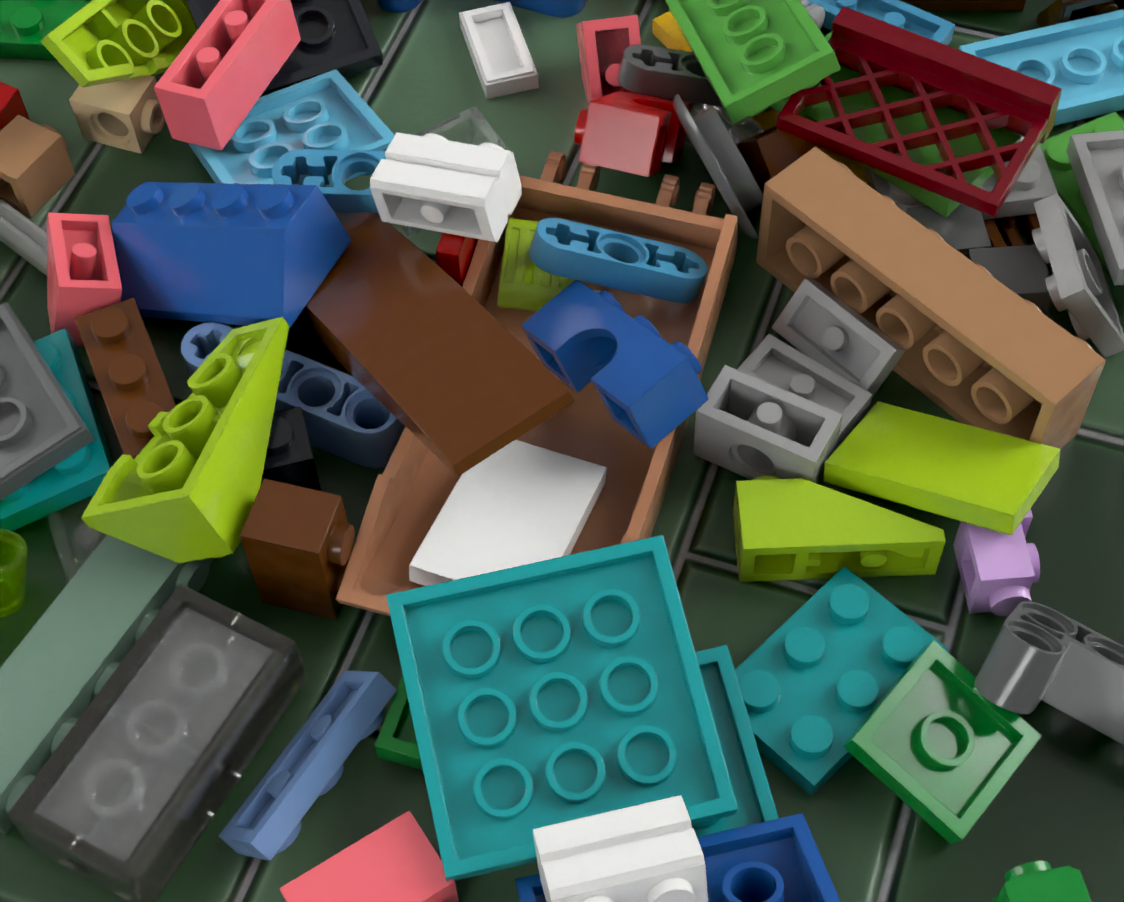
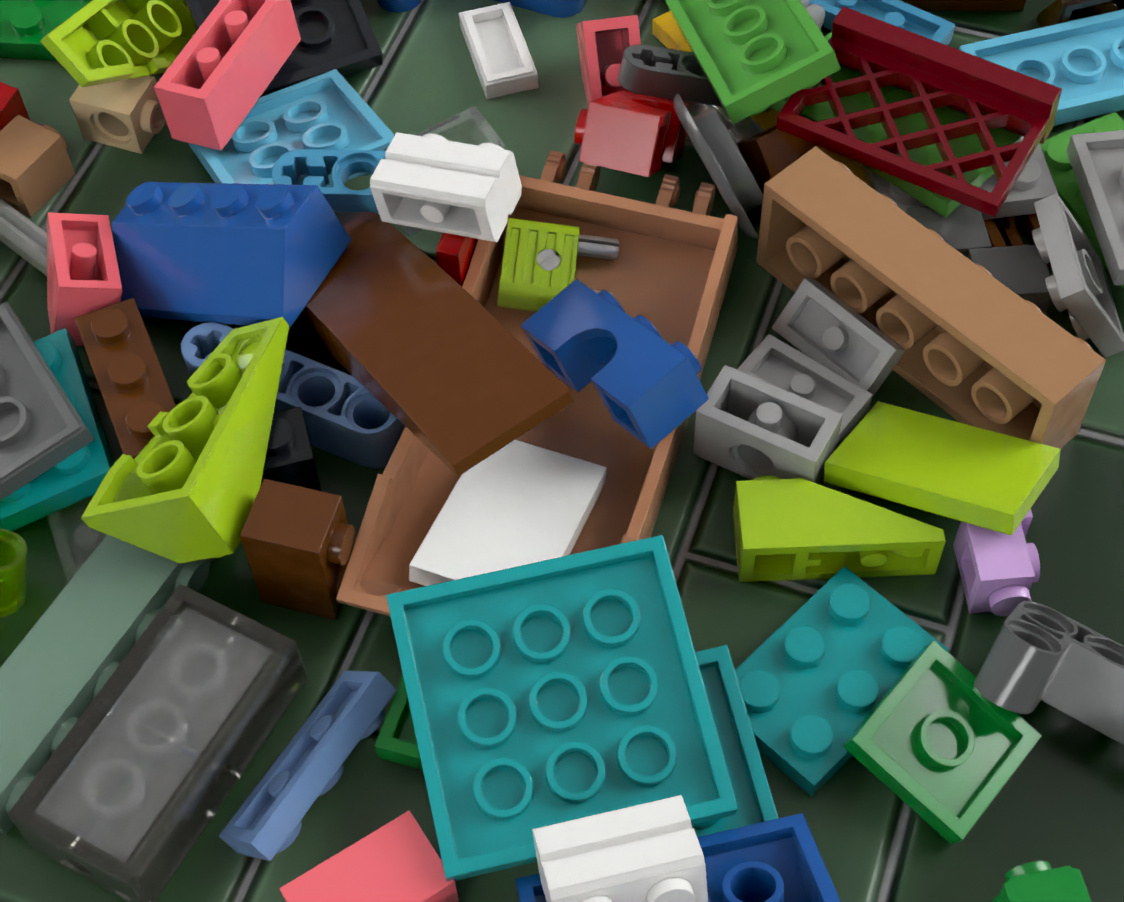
(617, 260): dark azure beam -> none

